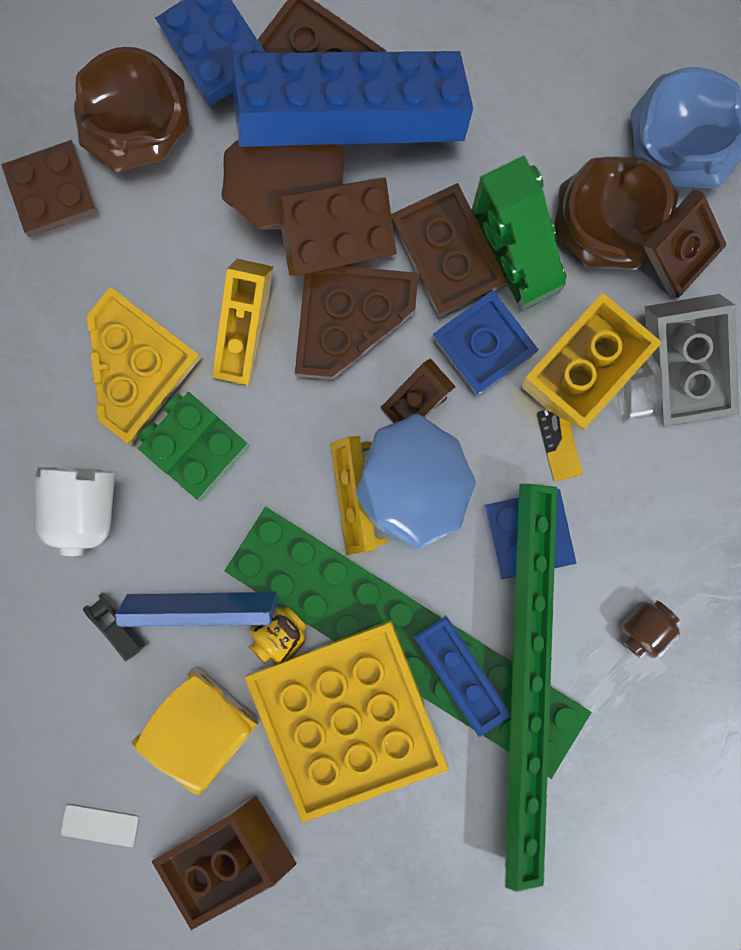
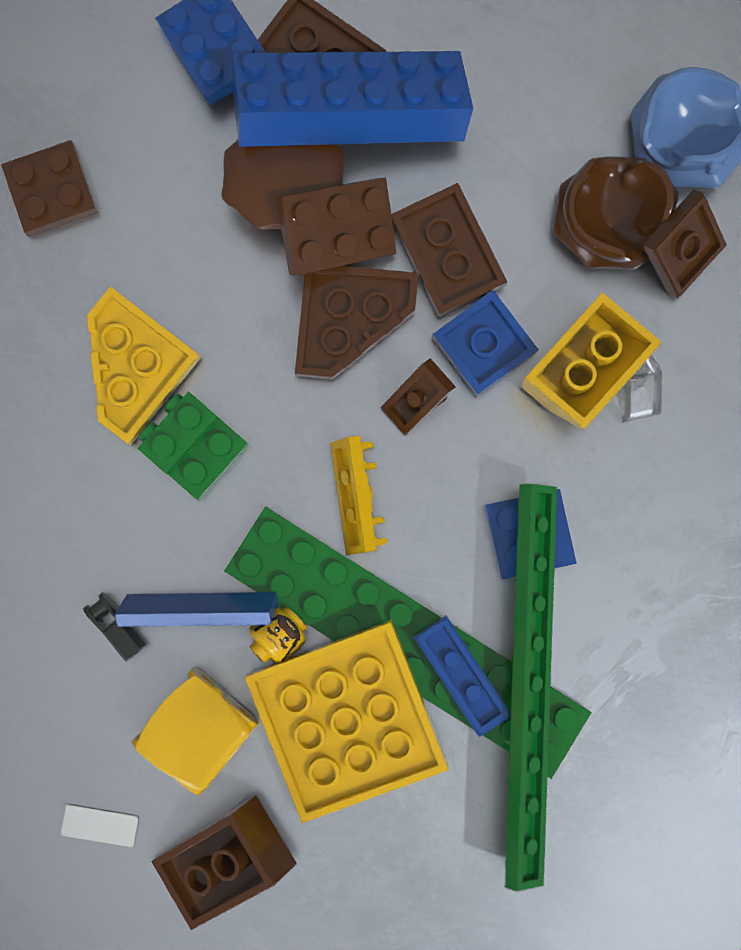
(73, 508): white cylinder -> none
(129, 108): reddish brown piece -> none
(241, 320): yellow slope -> none
(415, 482): medium blue piece -> none
(520, 231): green brick -> none
(559, 446): yellow sticker -> none
(650, 629): reddish brown head -> none
(696, 358): light grey slope -> none

